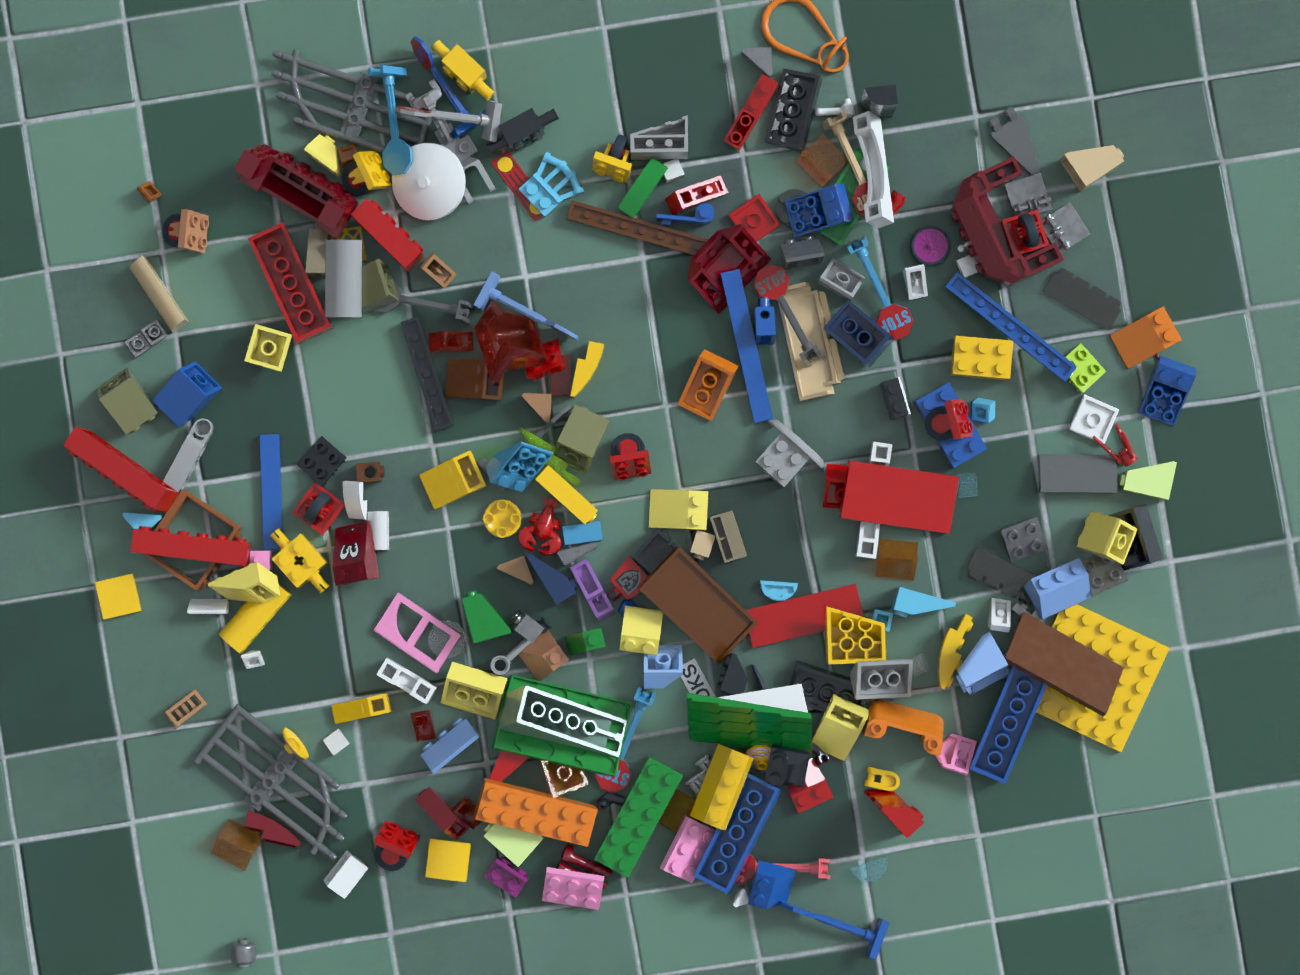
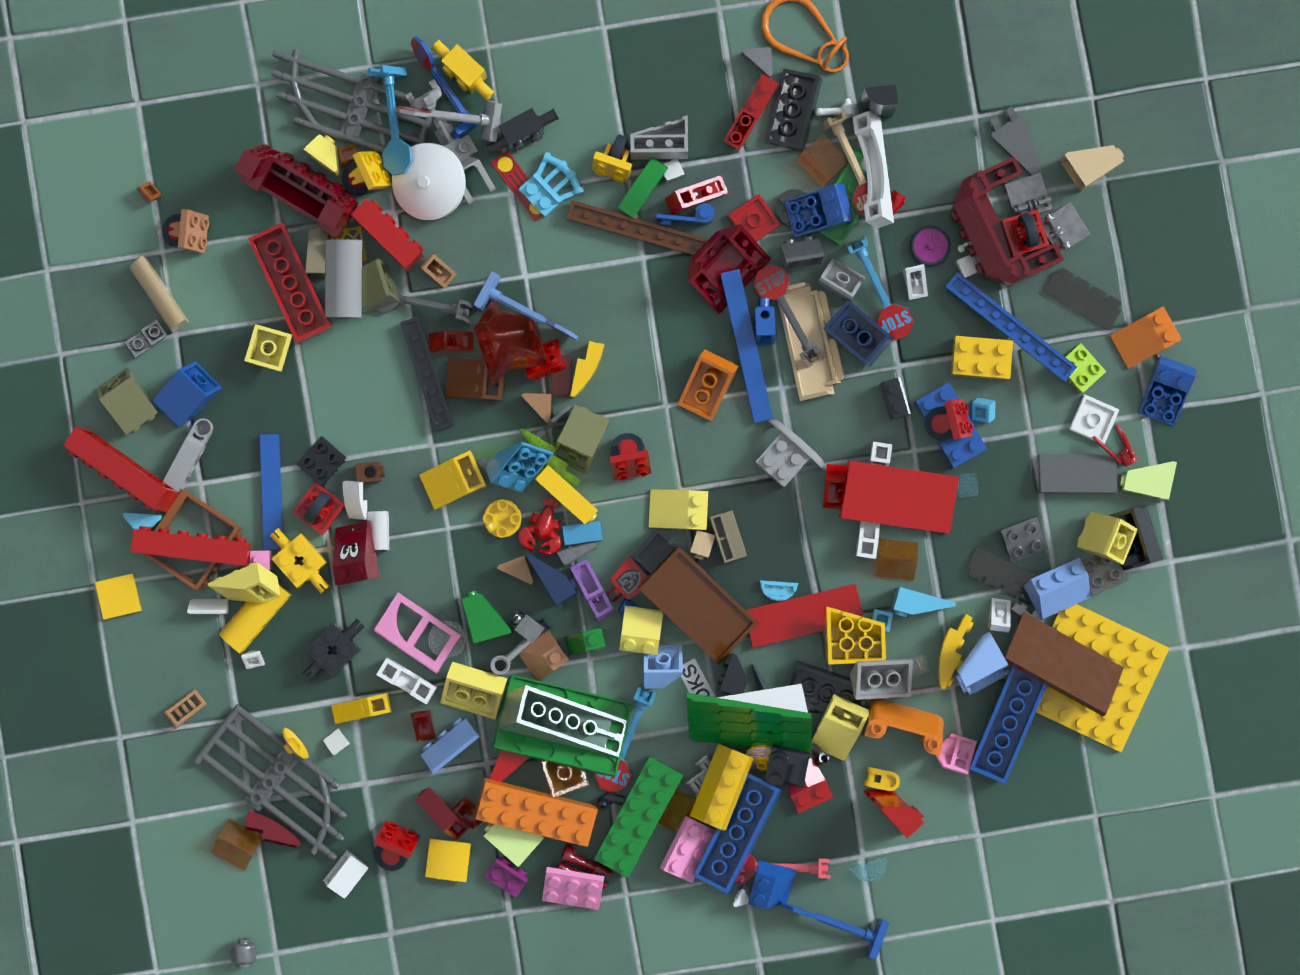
(320, 650): none -> black brick

